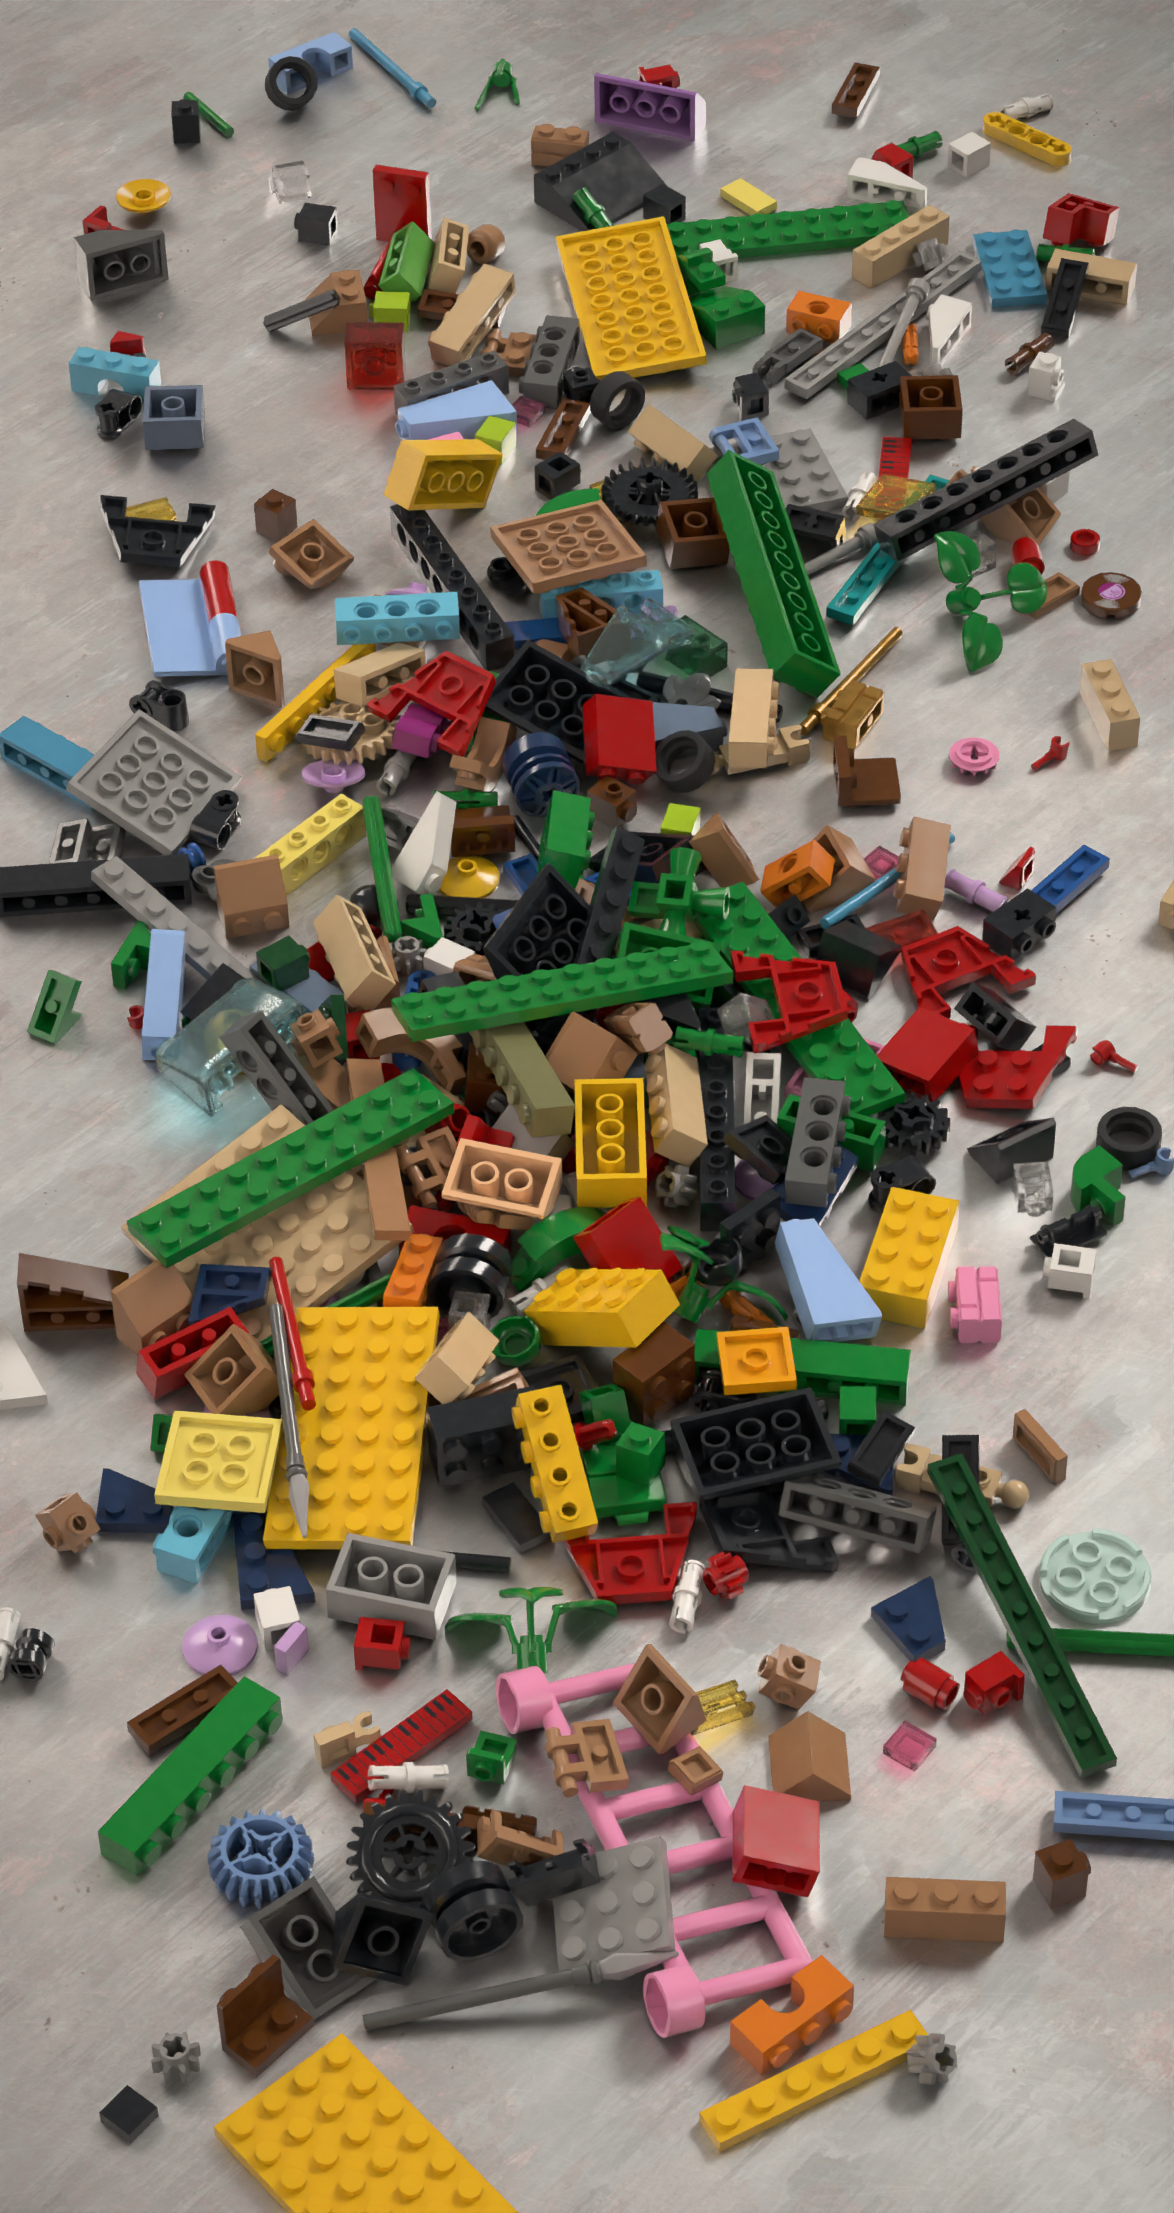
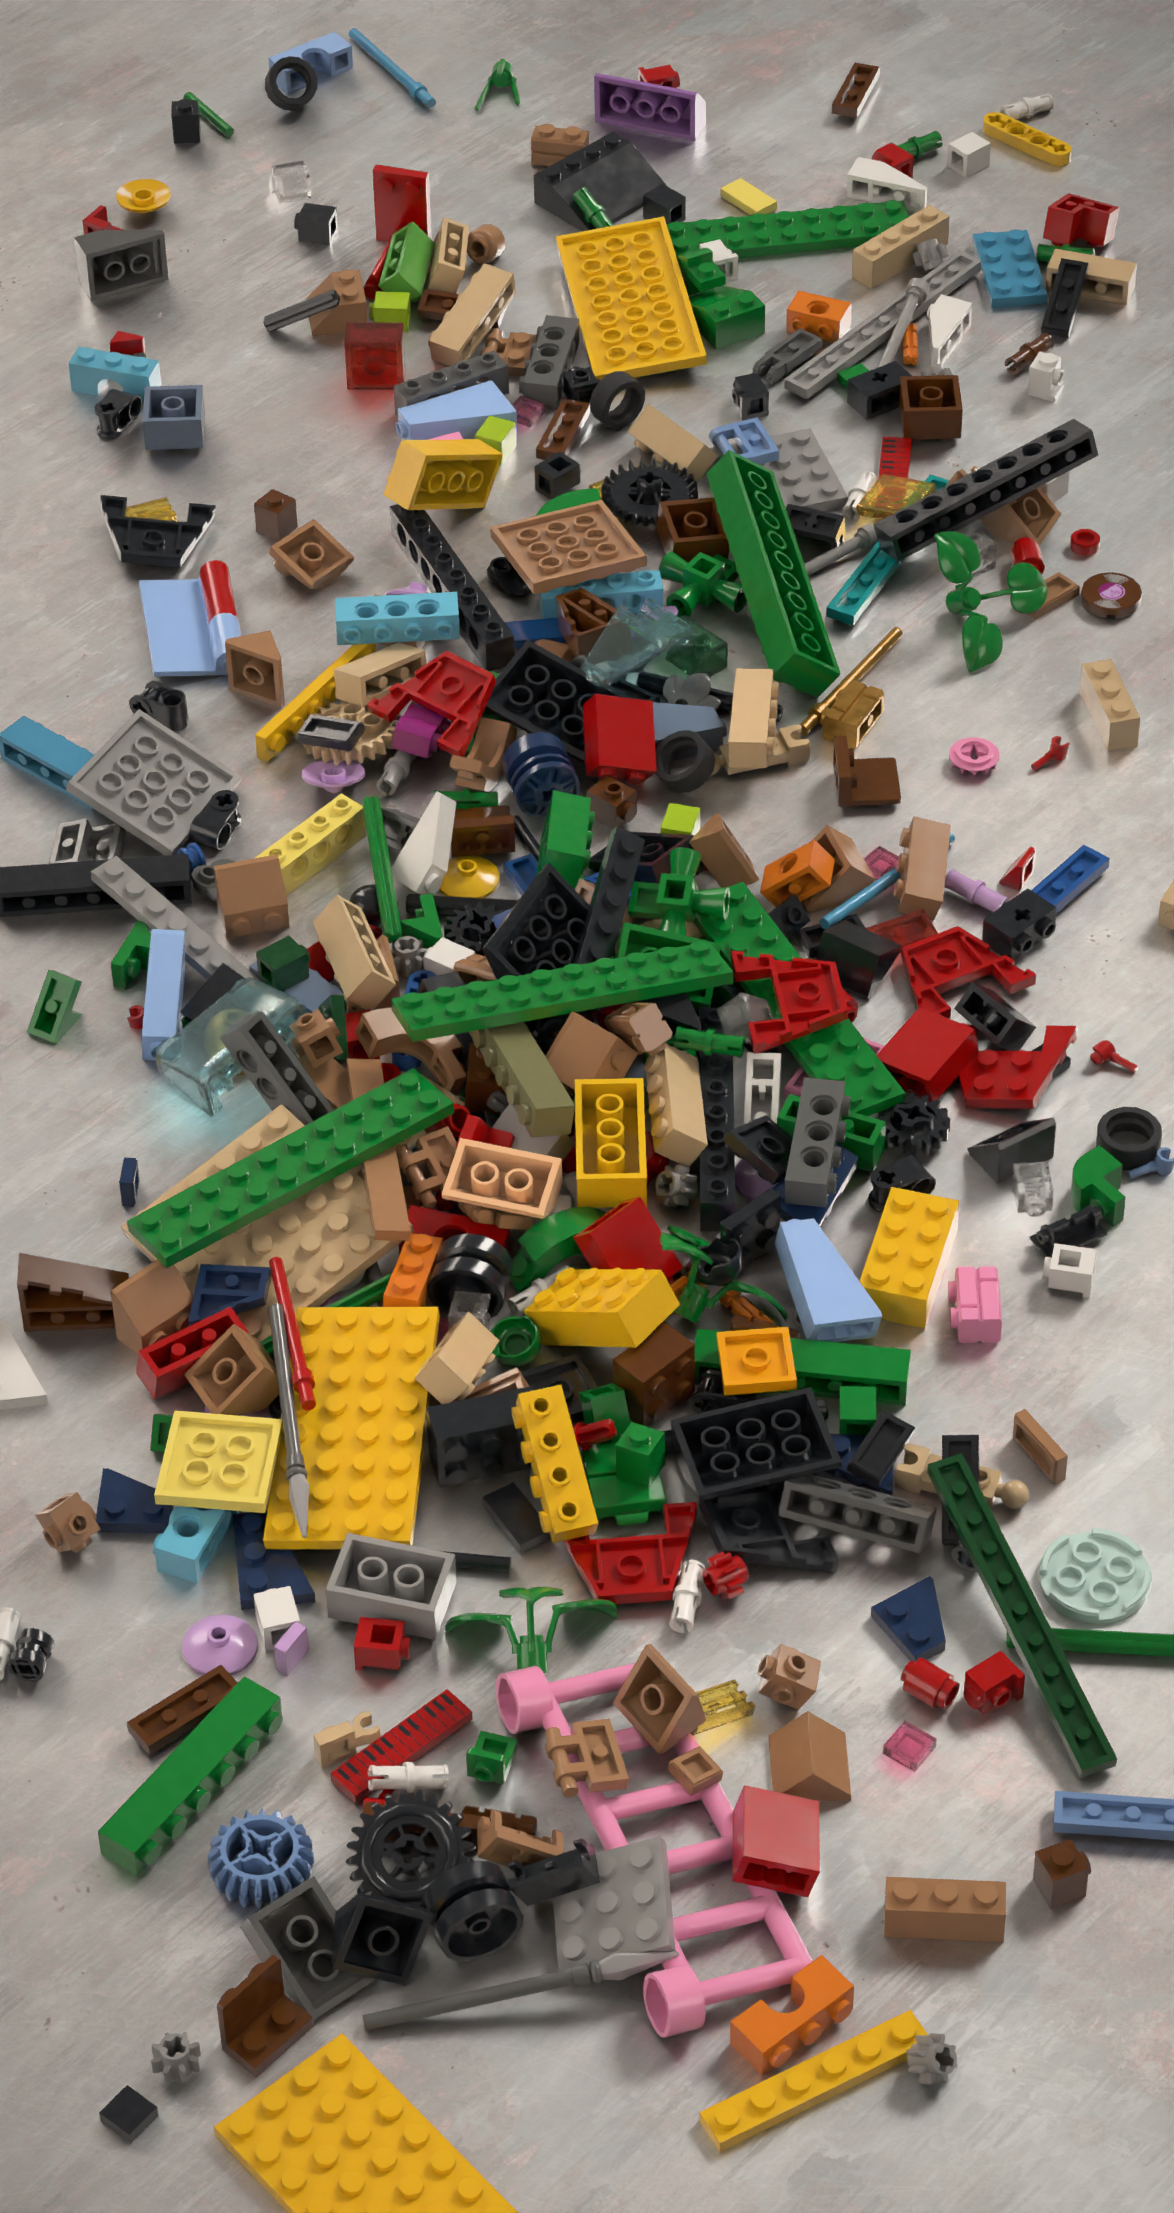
(129, 1181): none -> dark blue tile
(703, 582): none -> green brick

